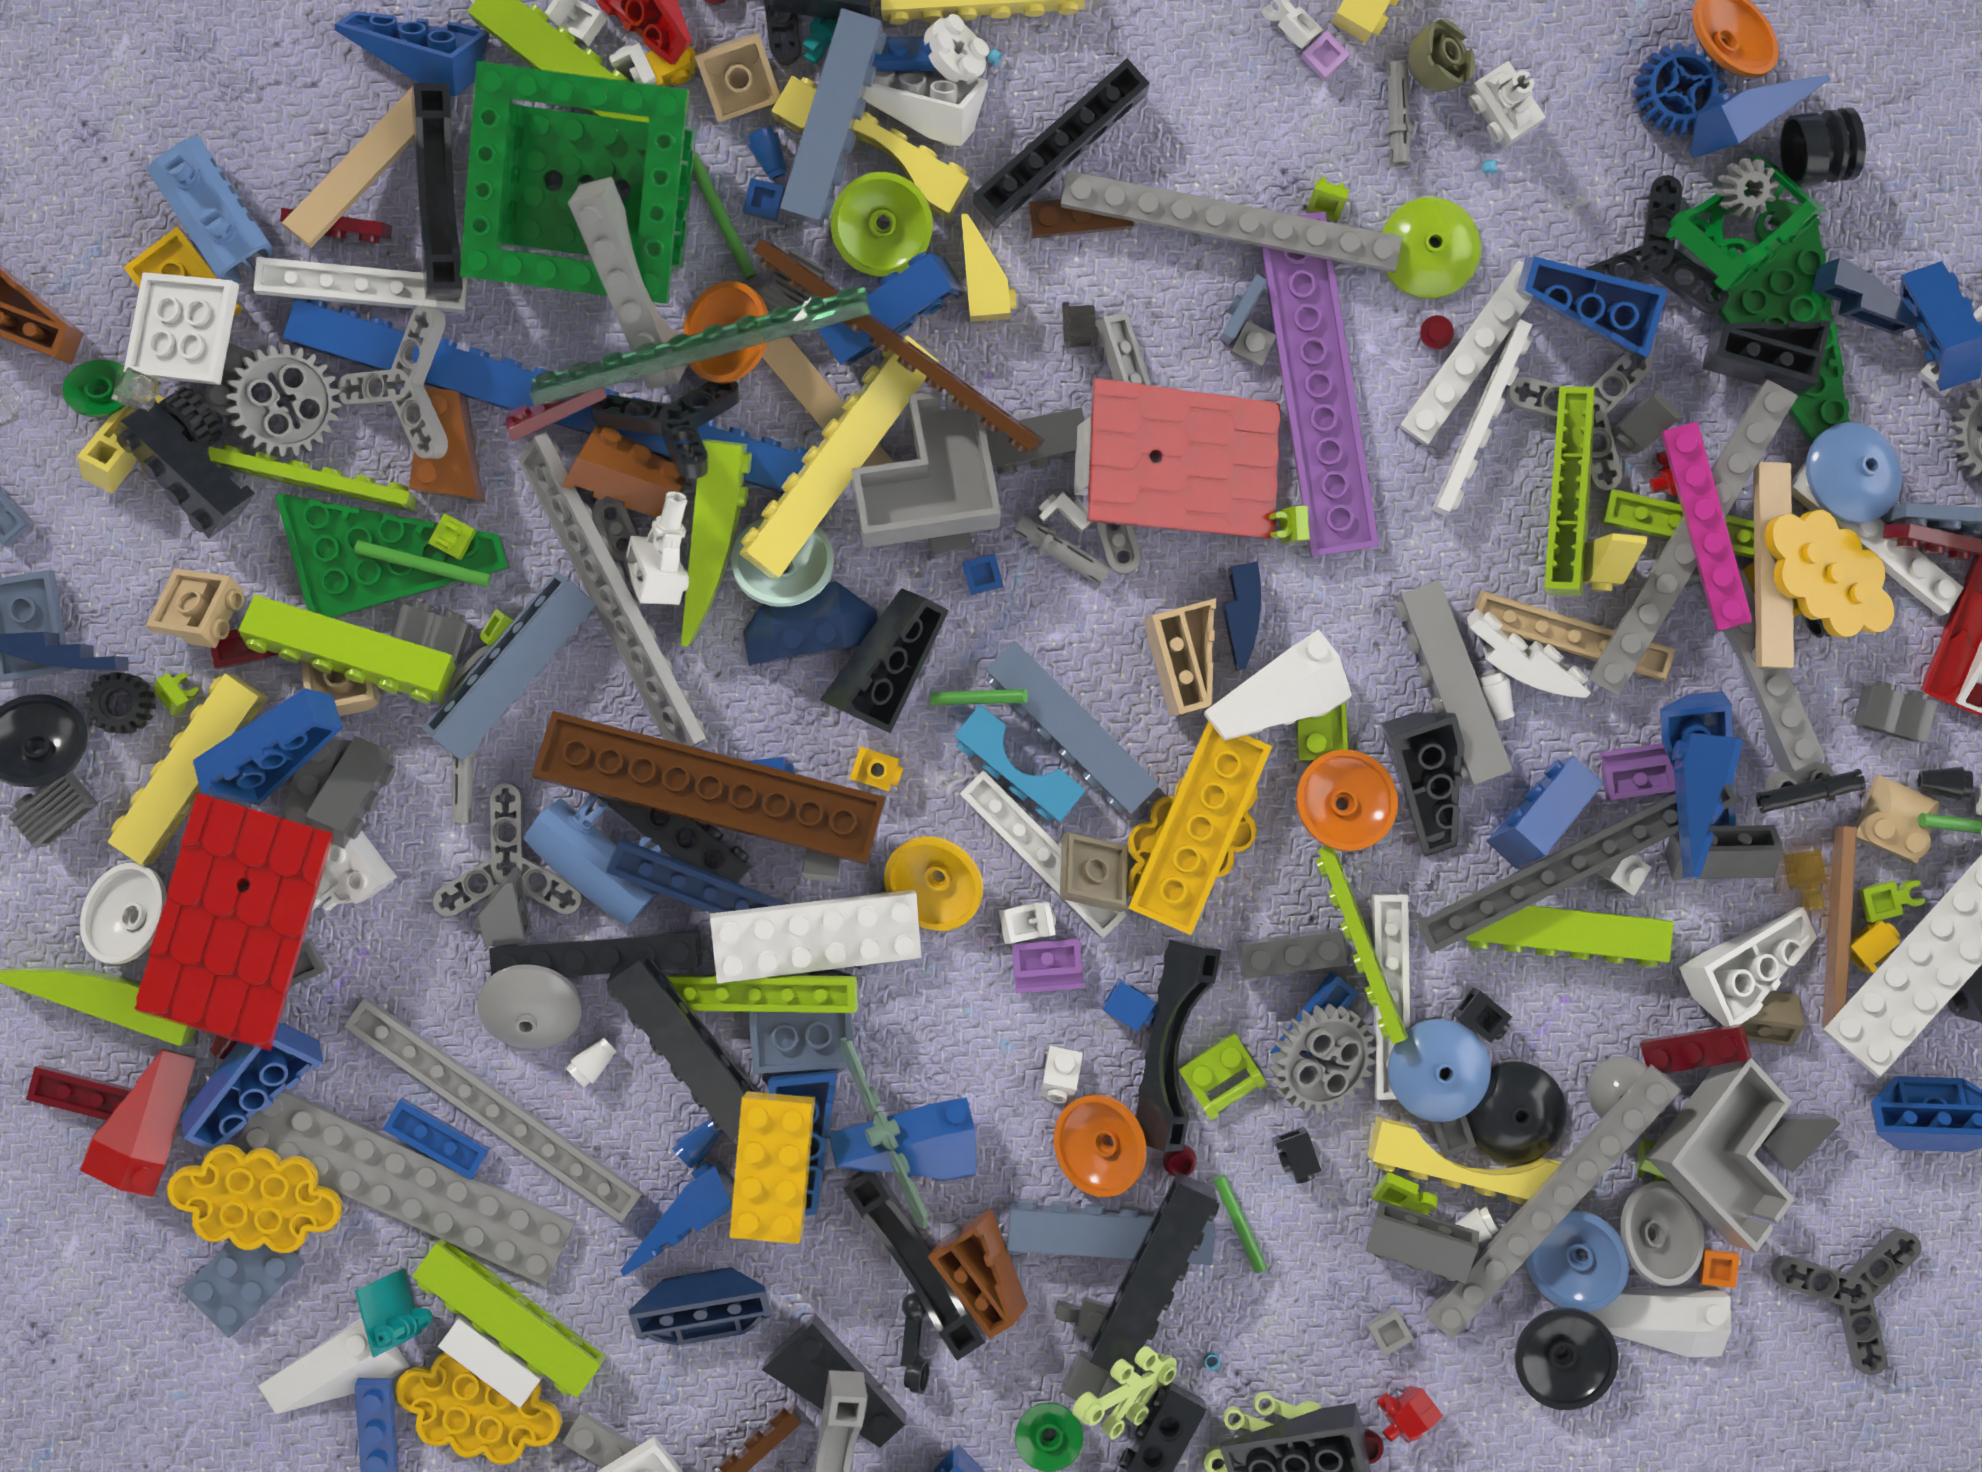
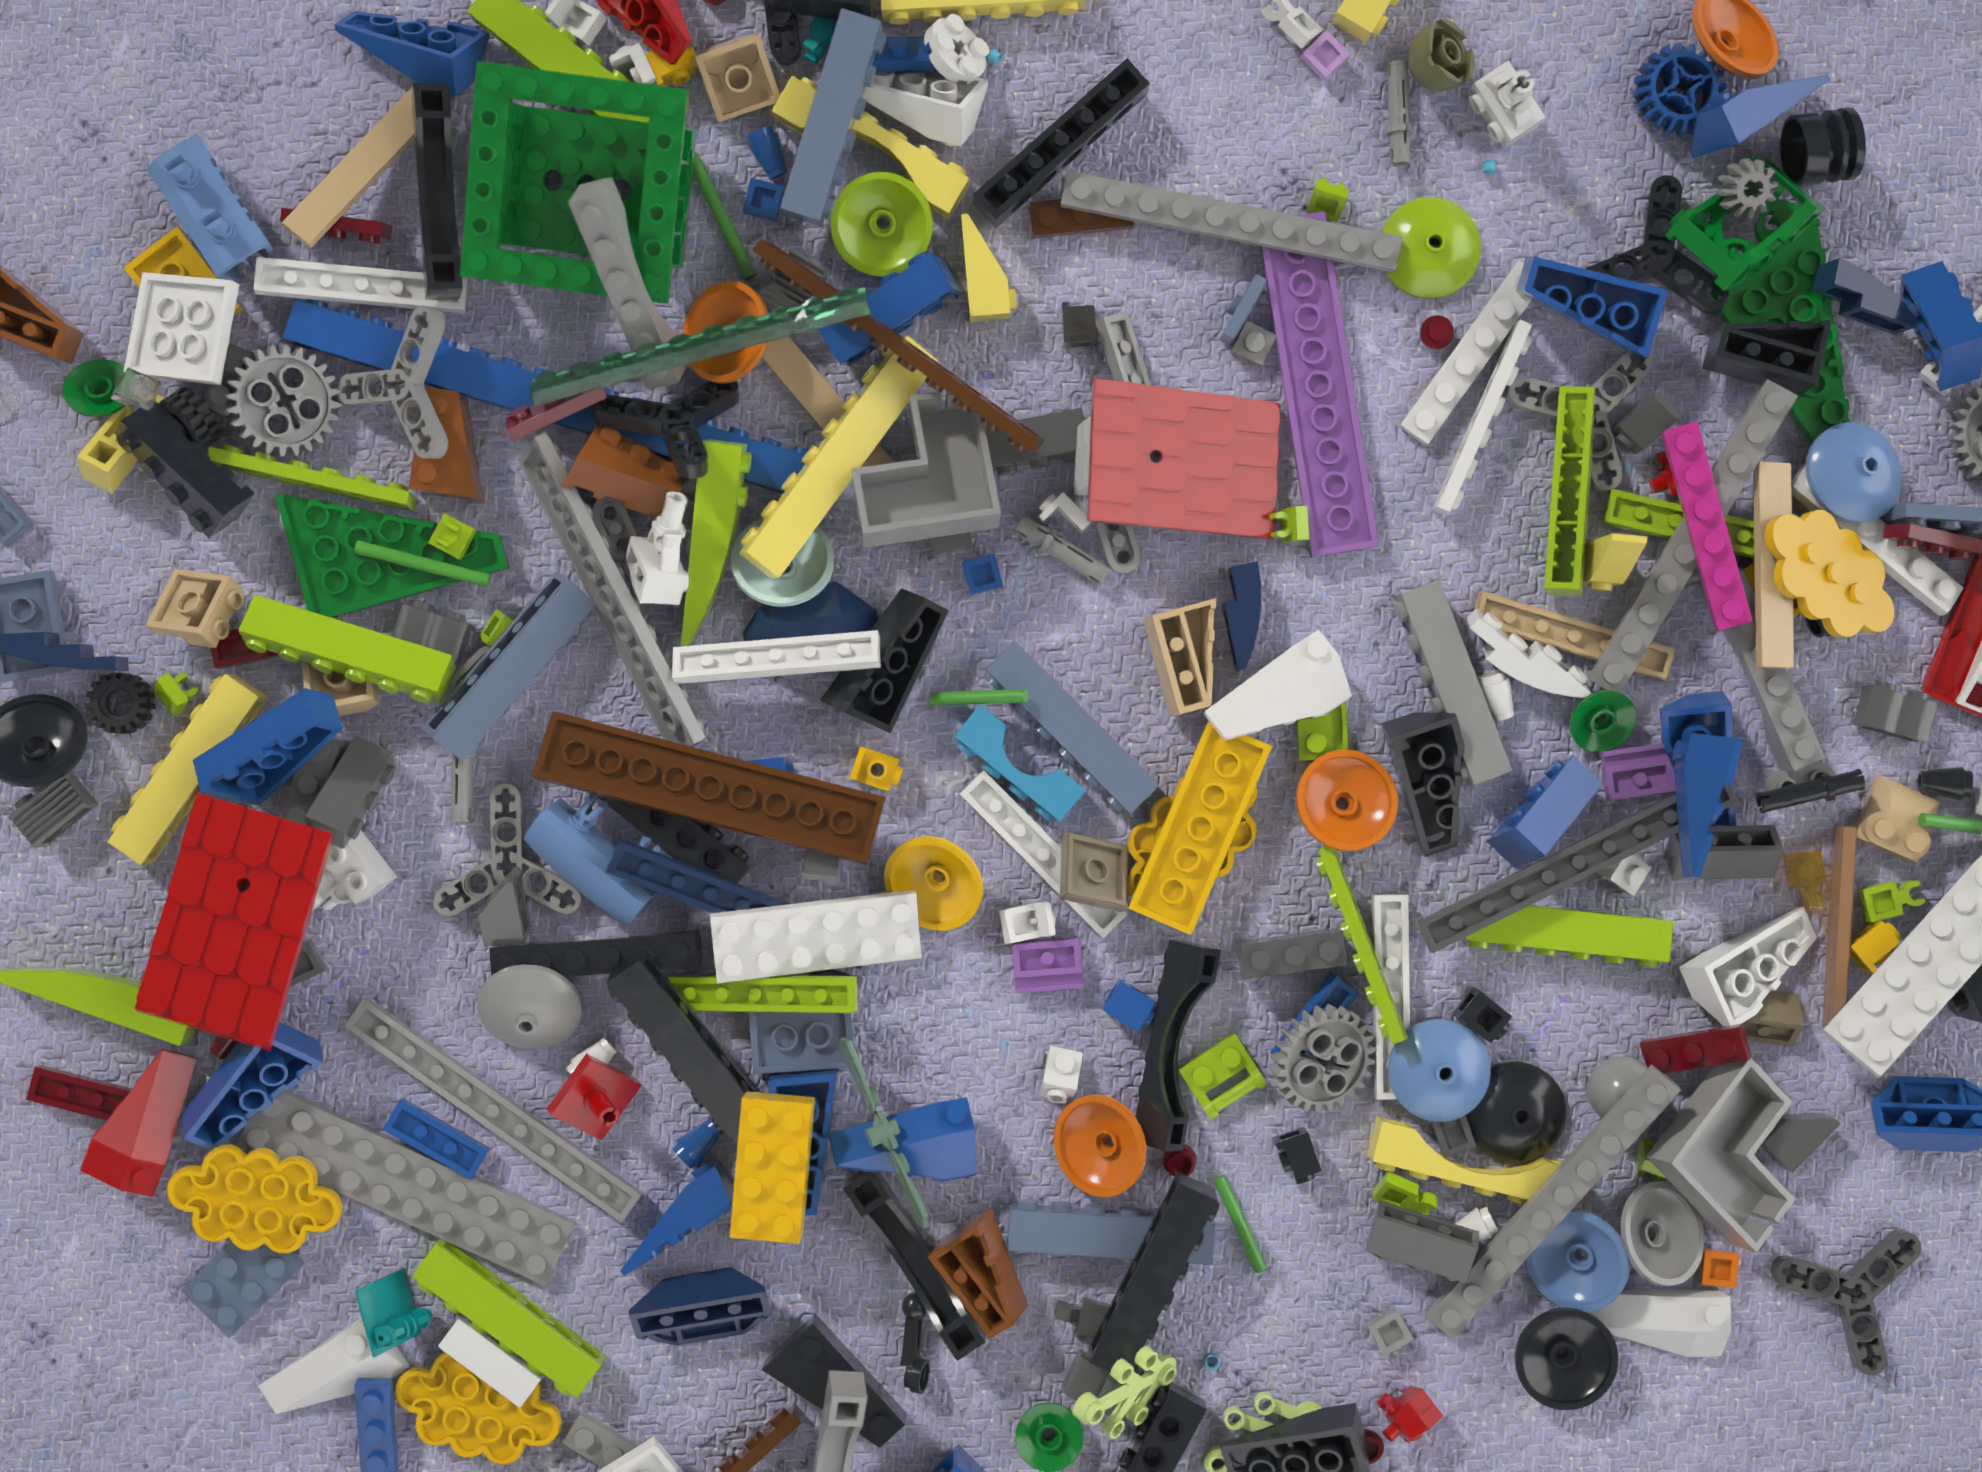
(122, 913): white dish -> none
(593, 1097): none -> red tile
(776, 657): none -> white plate
(1610, 728): none -> green dish

